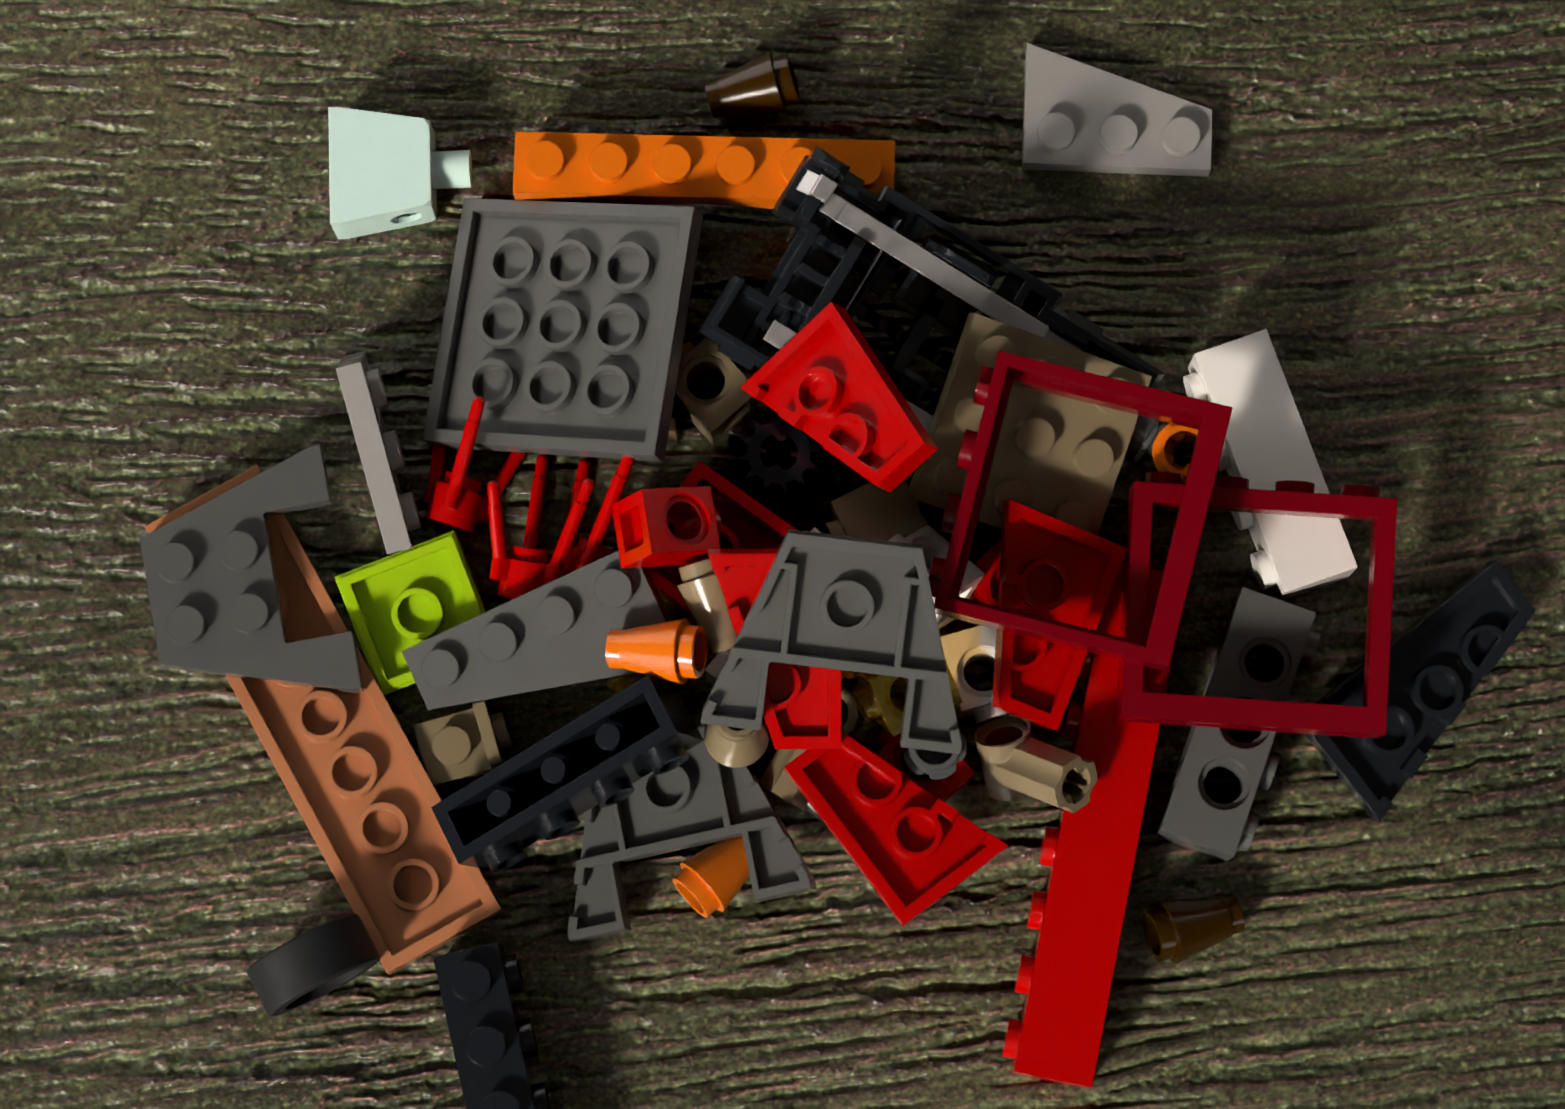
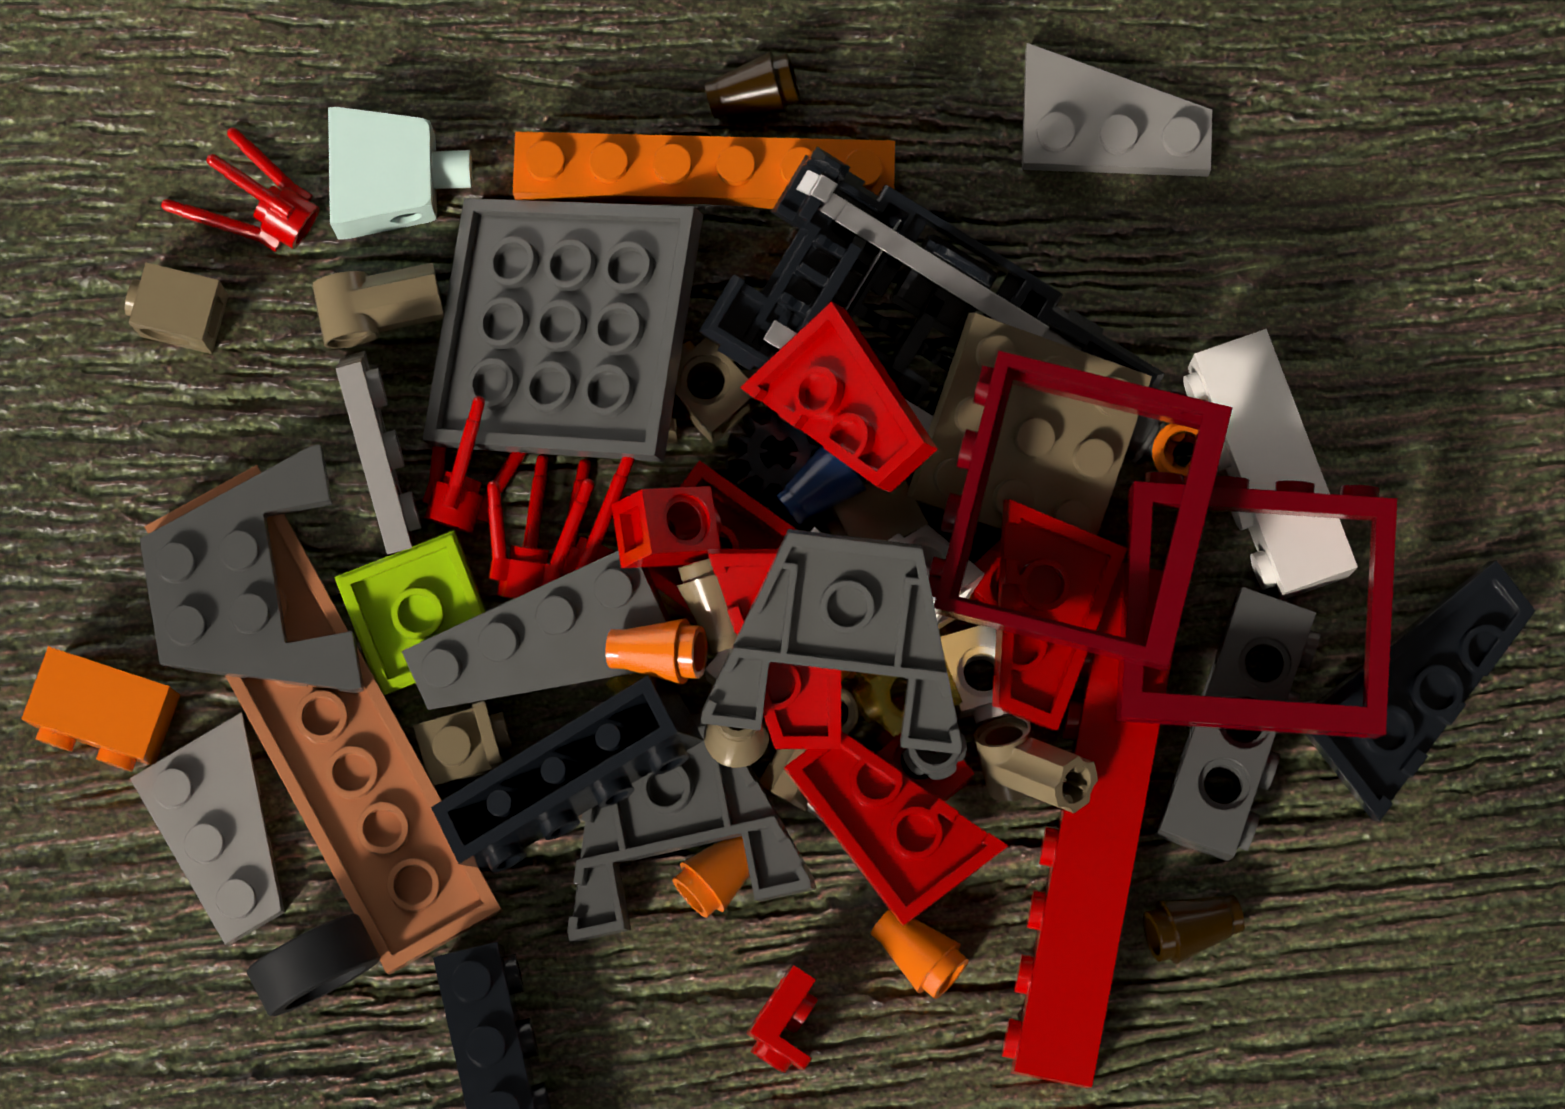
(100, 708): none -> orange brick
(176, 307): none -> dark tan brick
(216, 827): none -> light grey wing
(284, 214): none -> red plant
(360, 306): none -> dark tan piece
(787, 1009): none -> red bracket
(820, 486): none -> dark blue cone
(921, 953): none -> orange cone

